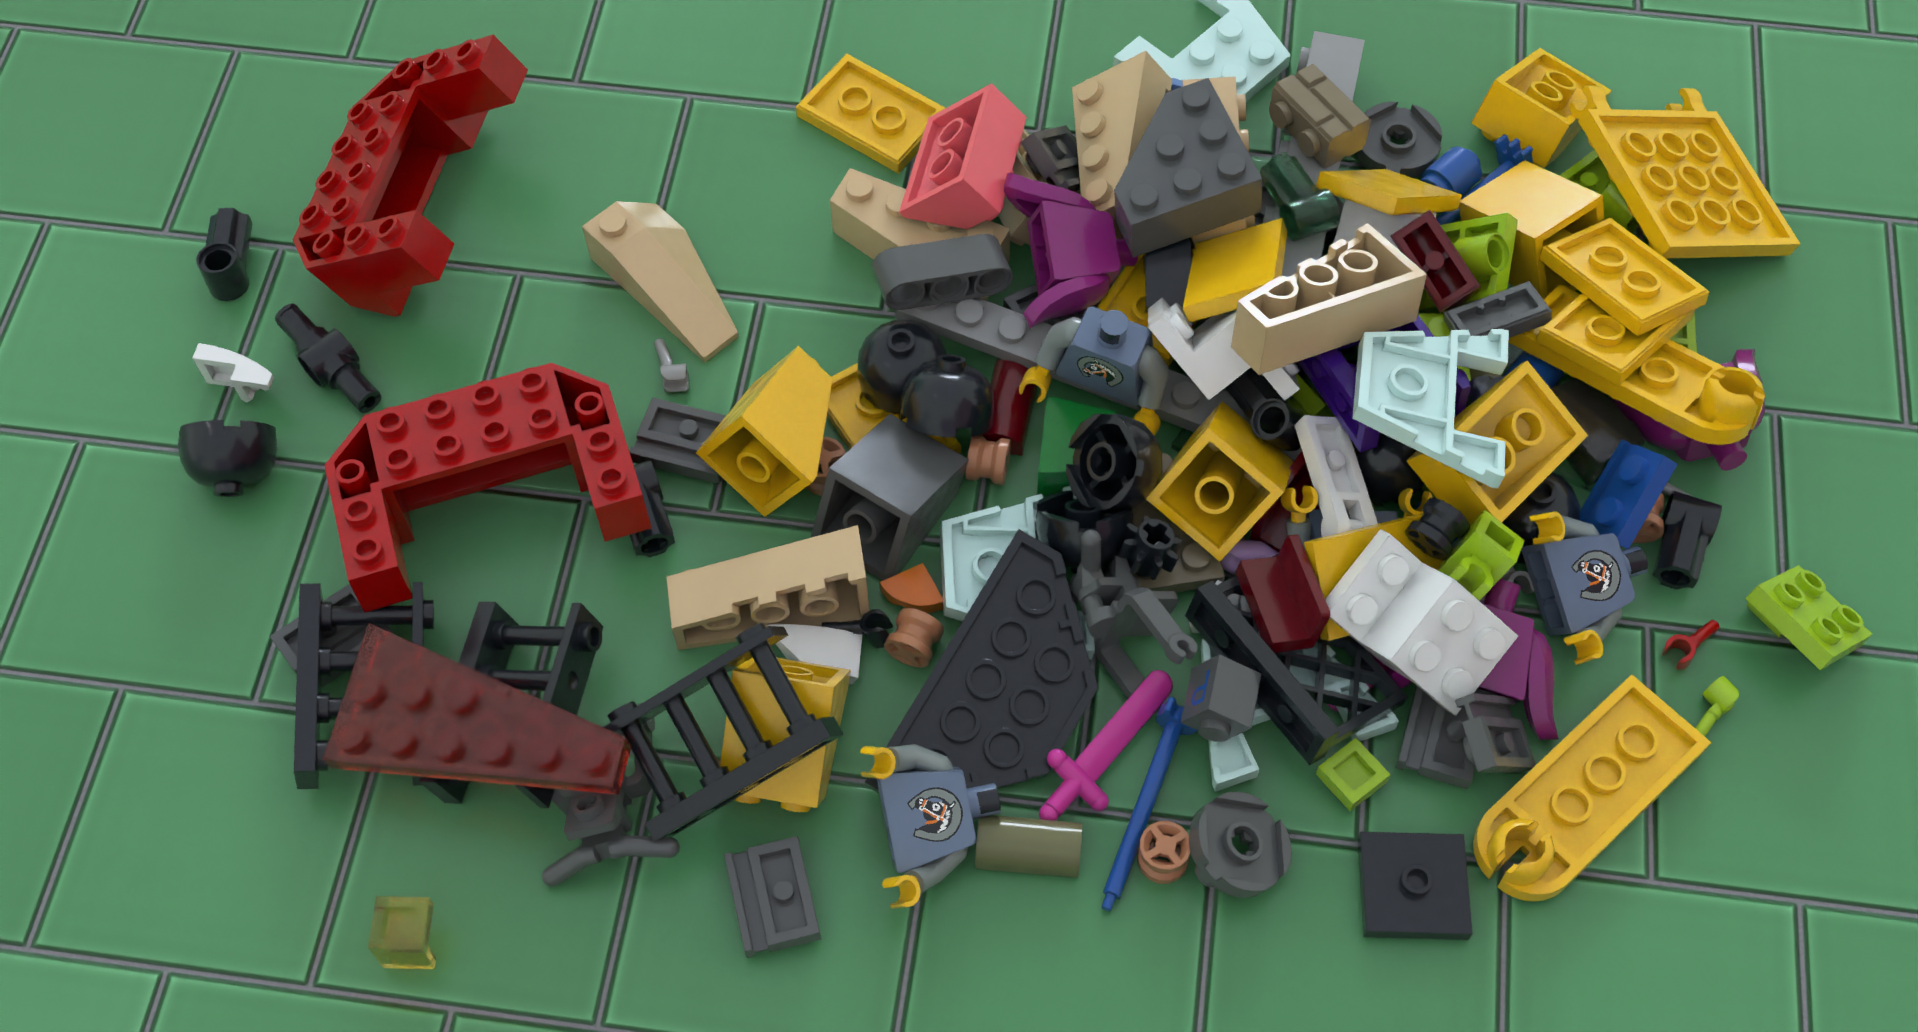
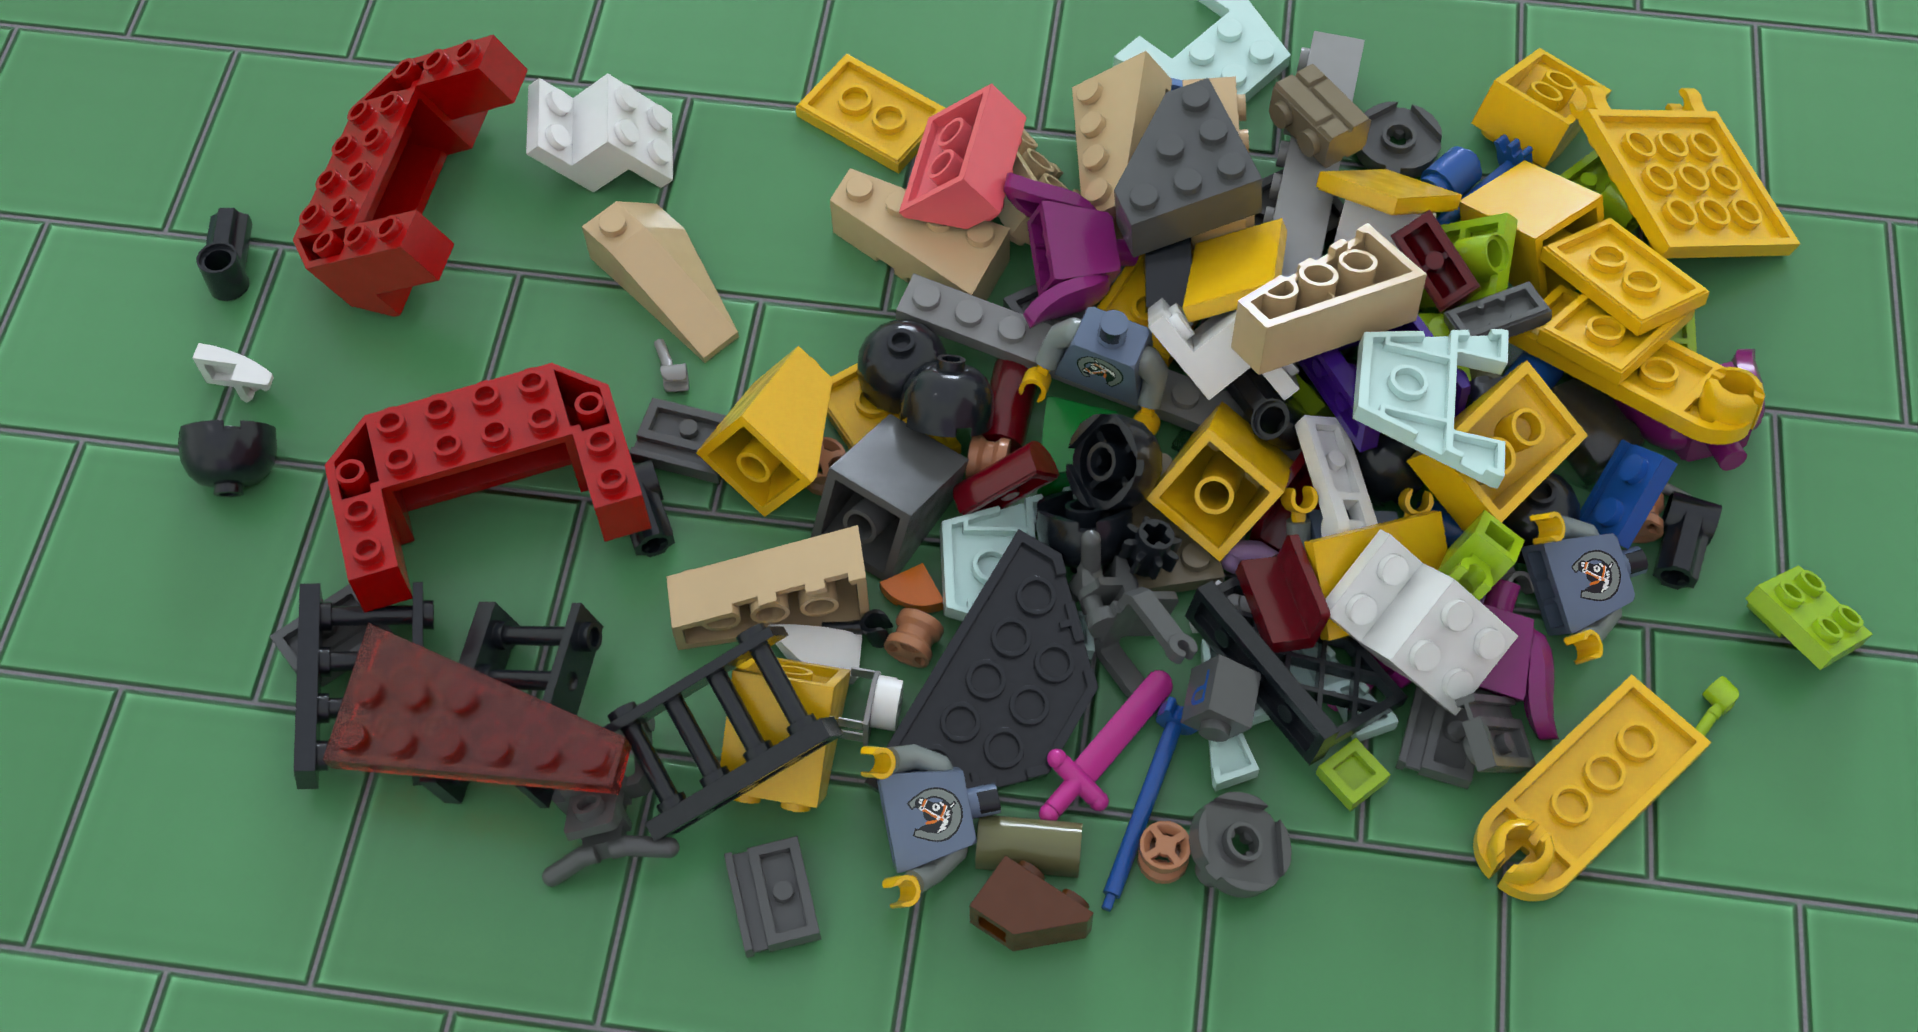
(328, 358): black pin -> none
(402, 932): clear yellow panel -> none
(599, 133): none -> white bracket
(882, 706): none -> piece
(942, 271): dark grey beam -> none
(1006, 479): none -> dark red brick
(1026, 910): none -> reddish brown slope
(1054, 156): dark grey plate -> none
(1300, 203): clear green piece -> none
(1414, 886): black plate -> none
(1437, 528): black wheel -> none
(1690, 643): red hand -> none

